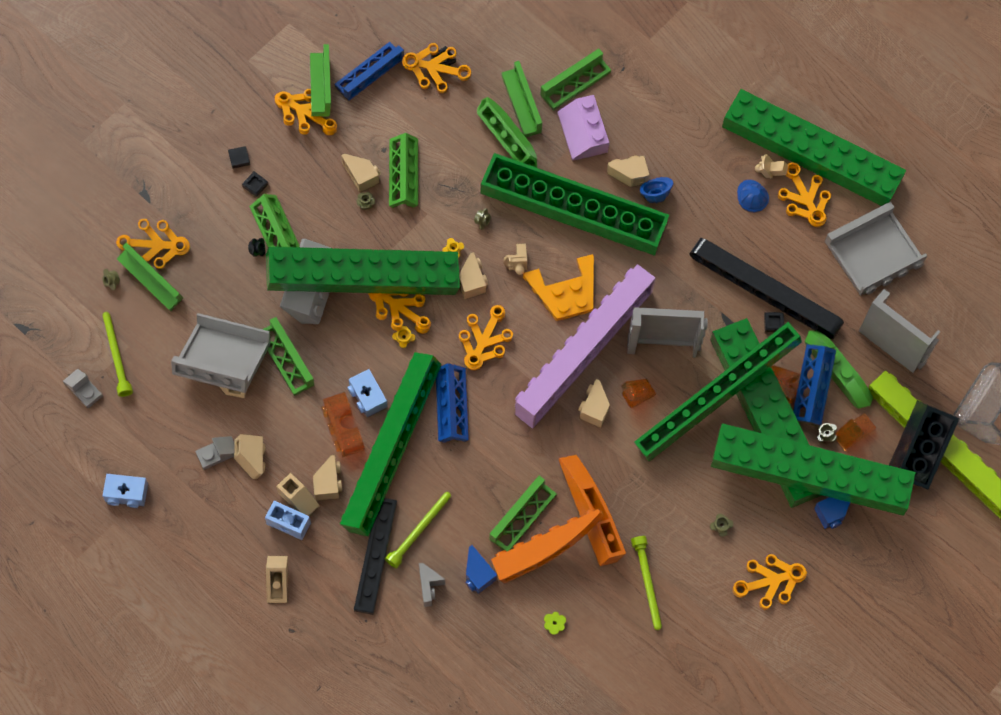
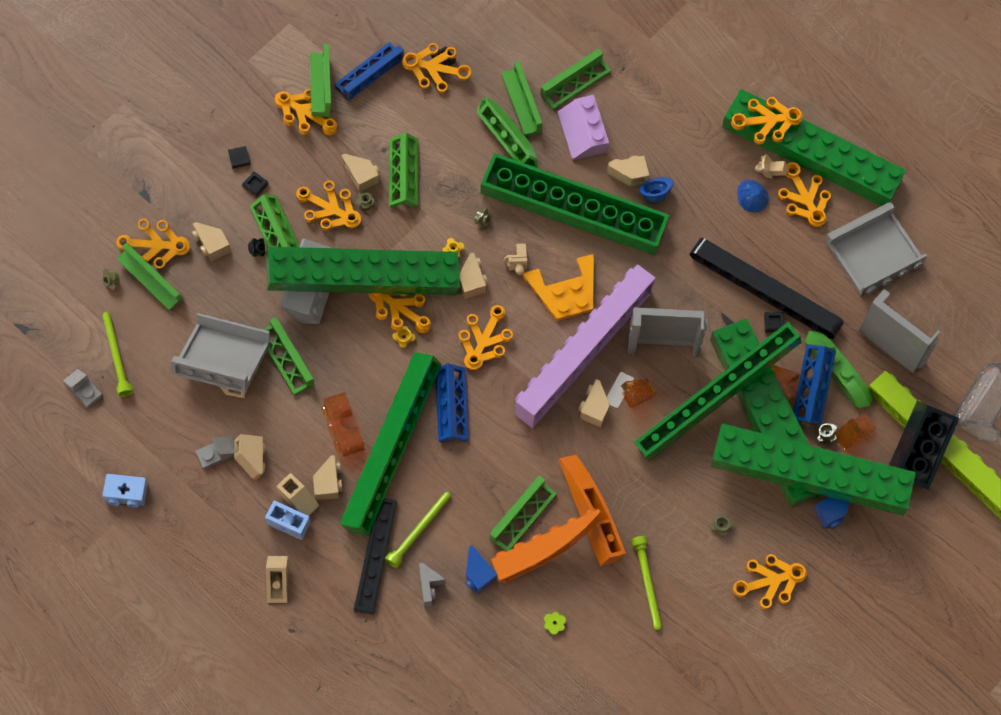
(212, 240): none -> tan slope
(330, 208): none -> light orange plant
(366, 383): light blue brick -> none
(615, 395): none -> white sticker
(768, 119): none -> light orange plant

